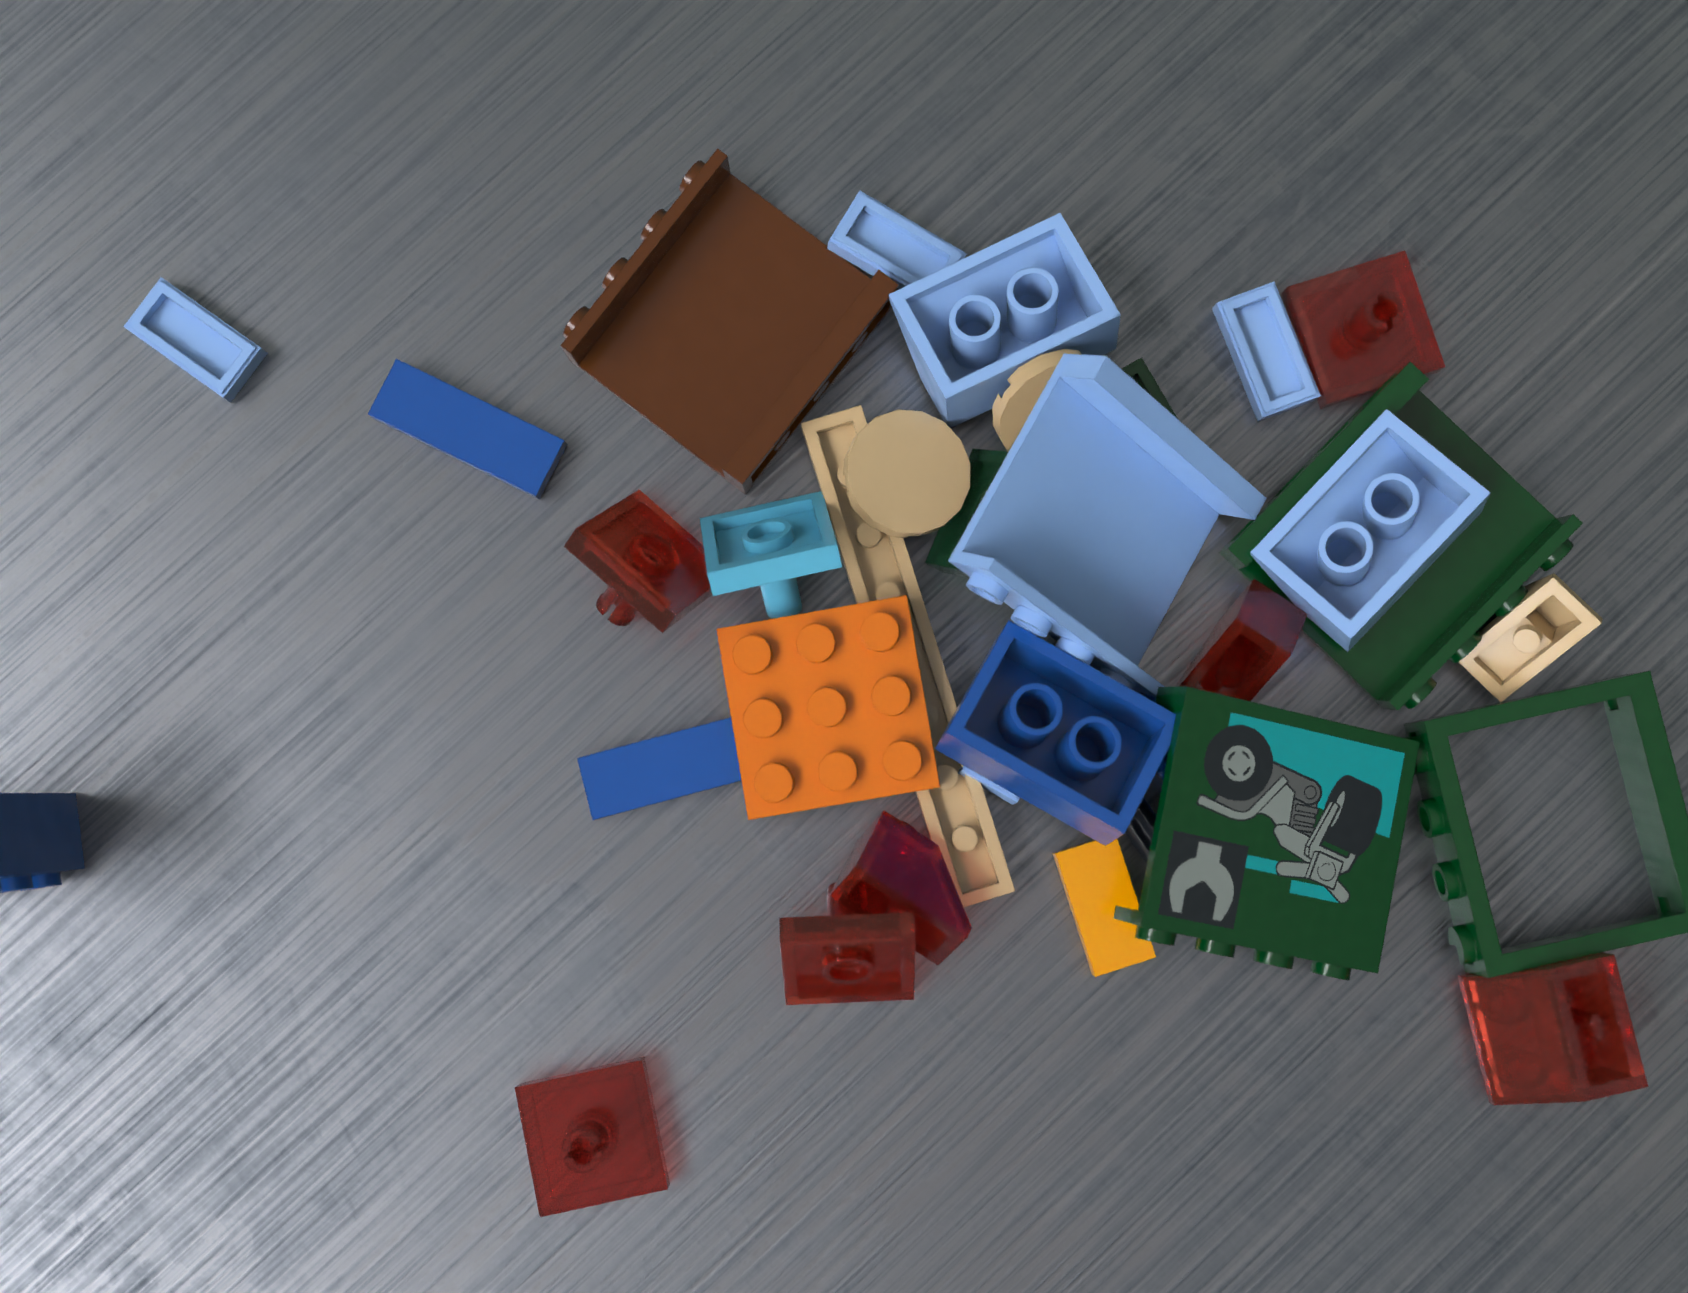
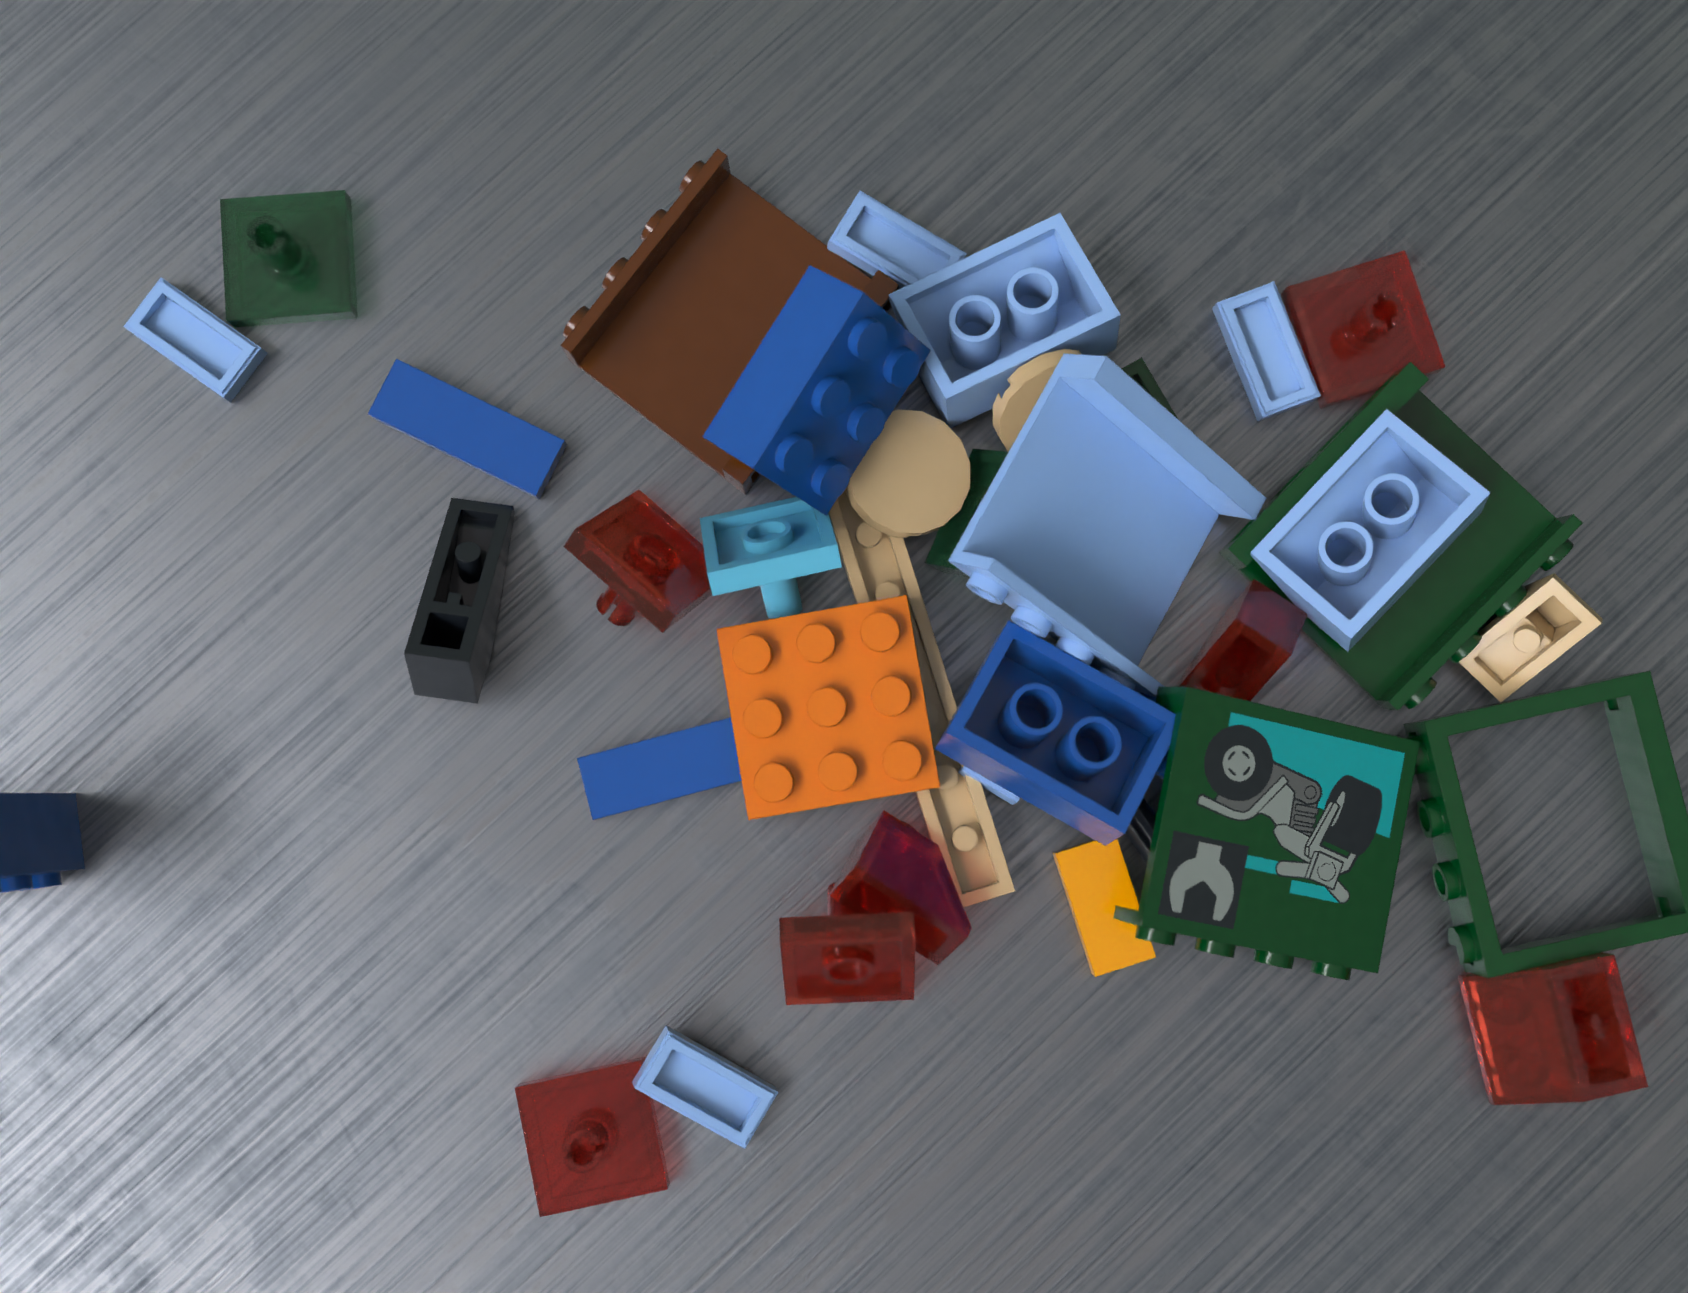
(288, 258): none -> clear green tile
(460, 602): none -> black slope
(705, 1087): none -> light blue tile
(818, 389): none -> blue brick

